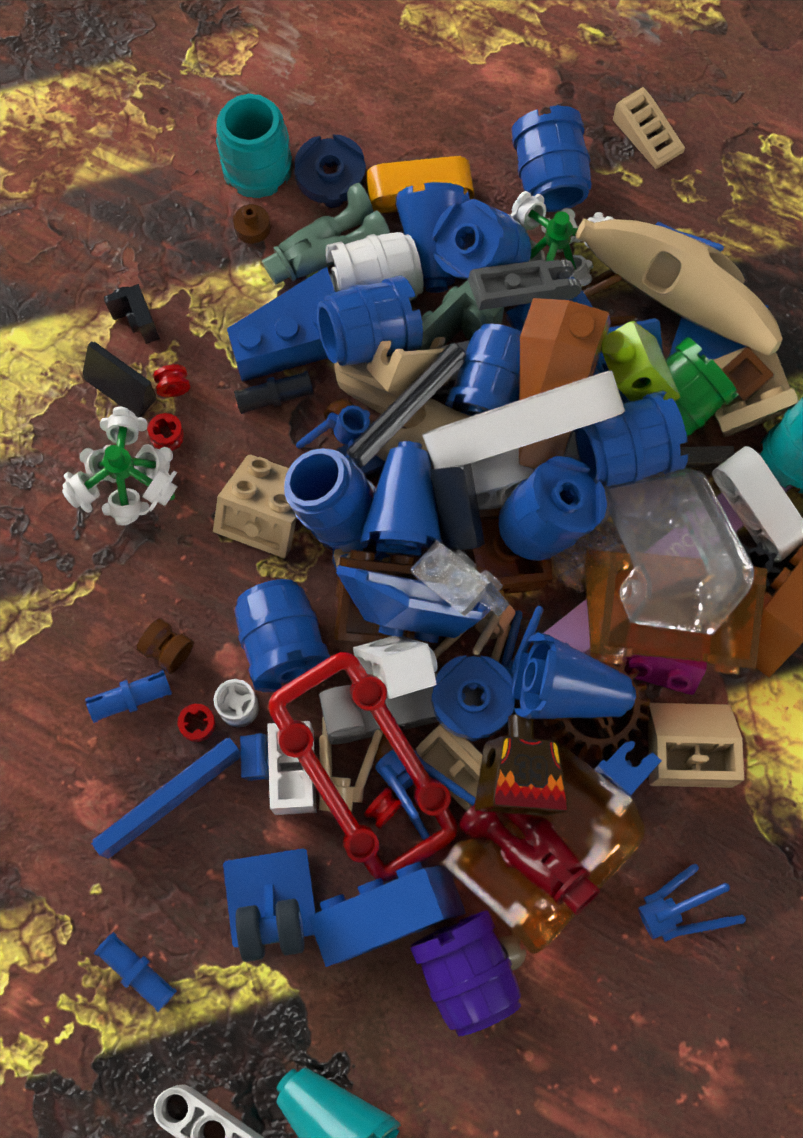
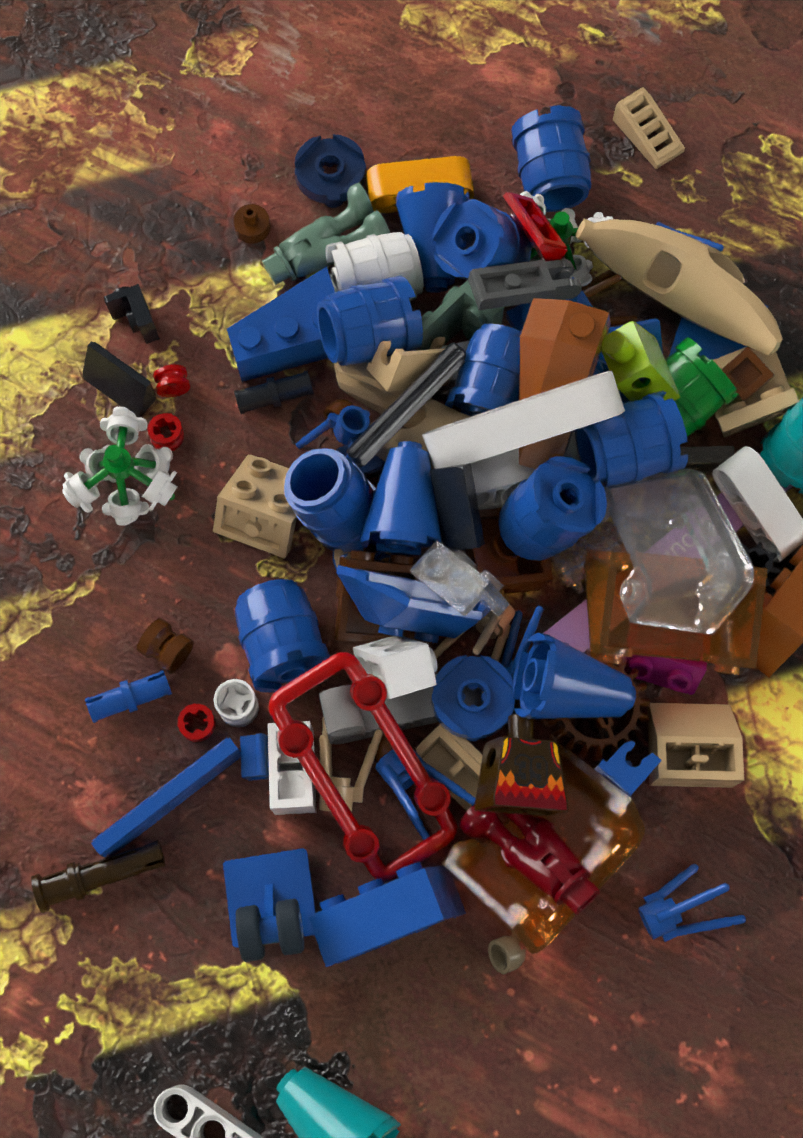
(79, 880): none -> dark brown pin
(135, 972): blue pin -> none
(253, 145): teal piece -> none
(383, 808): red bush -> none
(468, 974): dark purple piece -> none
(536, 227): none -> red slope

